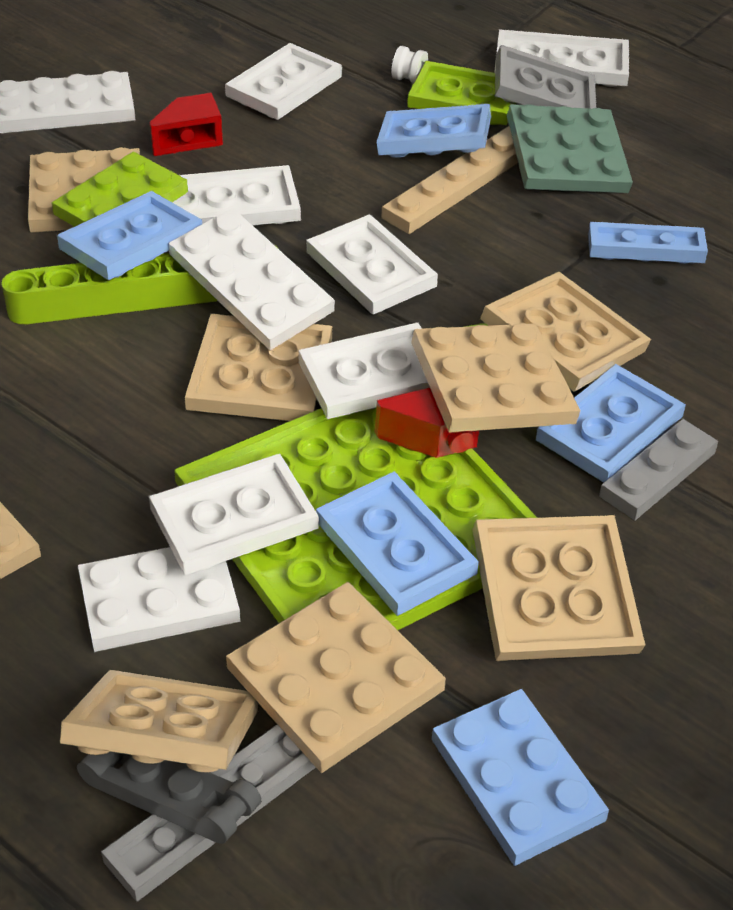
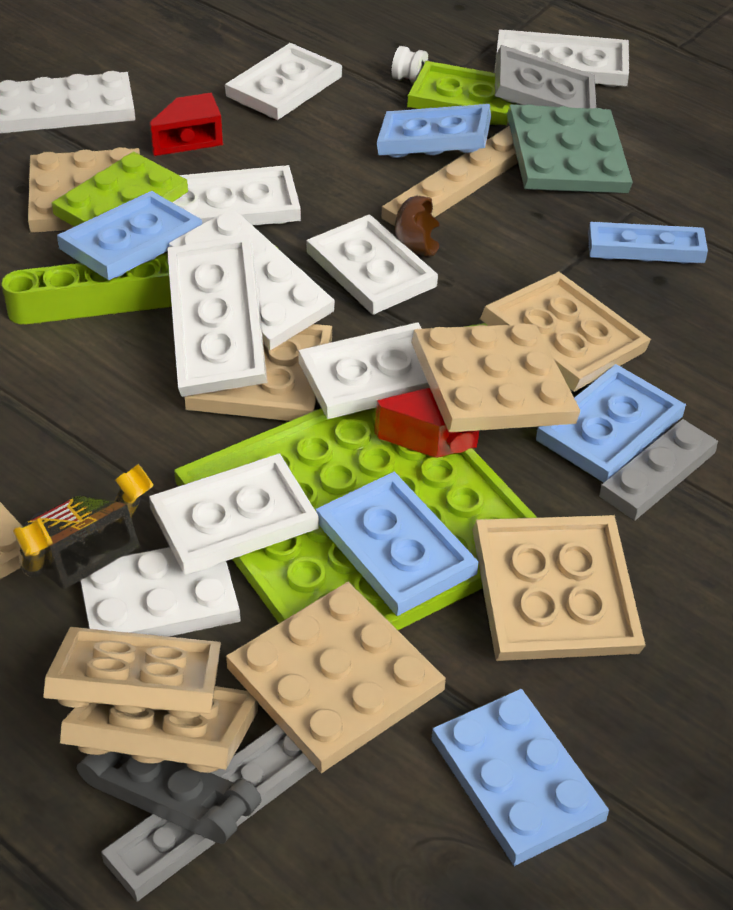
(82, 533): none -> clear smoke torso
(134, 672): none -> tan plate
(216, 316): none -> white plate
(415, 225): none -> reddish brown hair

